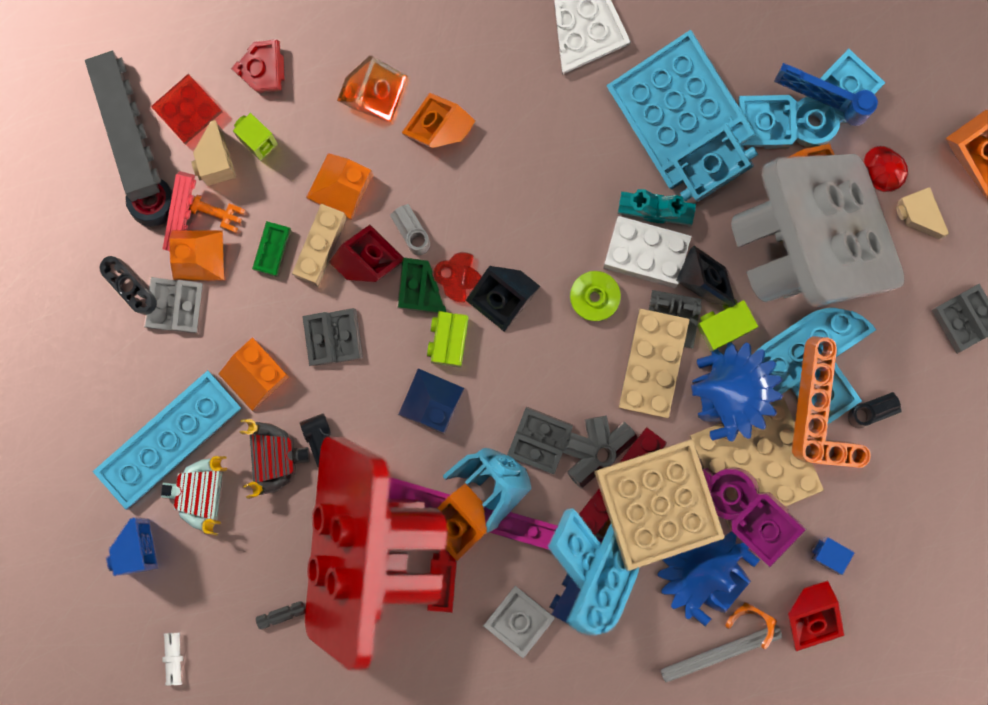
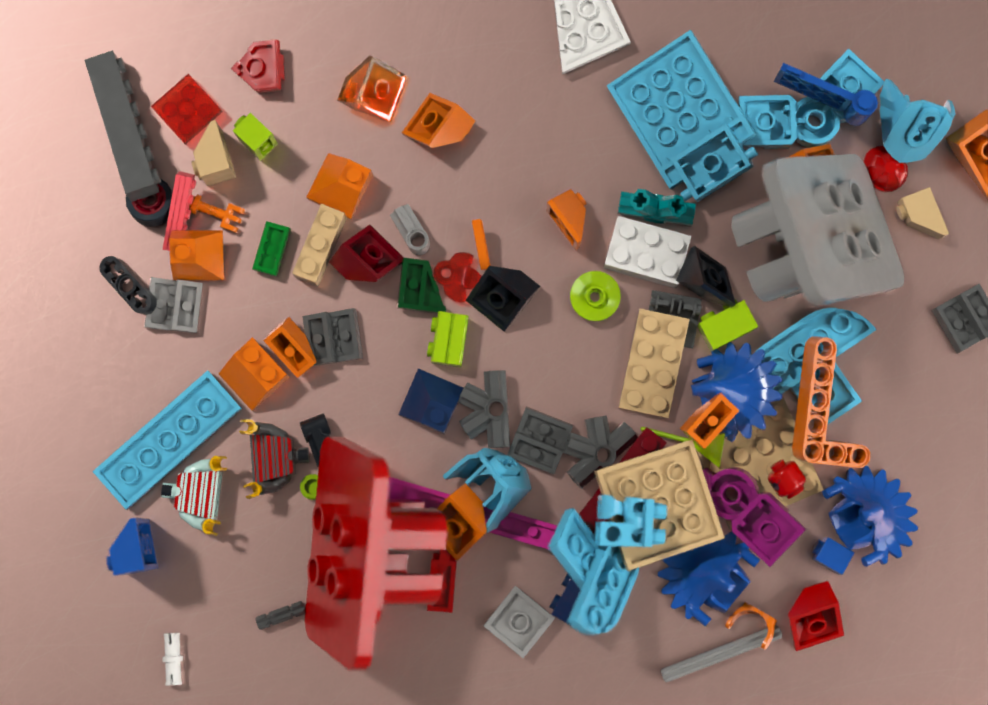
(291, 347): none -> orange slope
(309, 486): none -> lime tile
(481, 244): none -> orange tile
(481, 401): none -> dark grey piece
(569, 215): none -> orange slope
(637, 525): none -> medium azure hips
(709, 420): none -> orange slope
(712, 452): none -> lime piece
(786, 479): none -> red head
(871, 514): none -> blue piece
(876, 410): black piece -> none
(913, 127): none -> medium azure piece

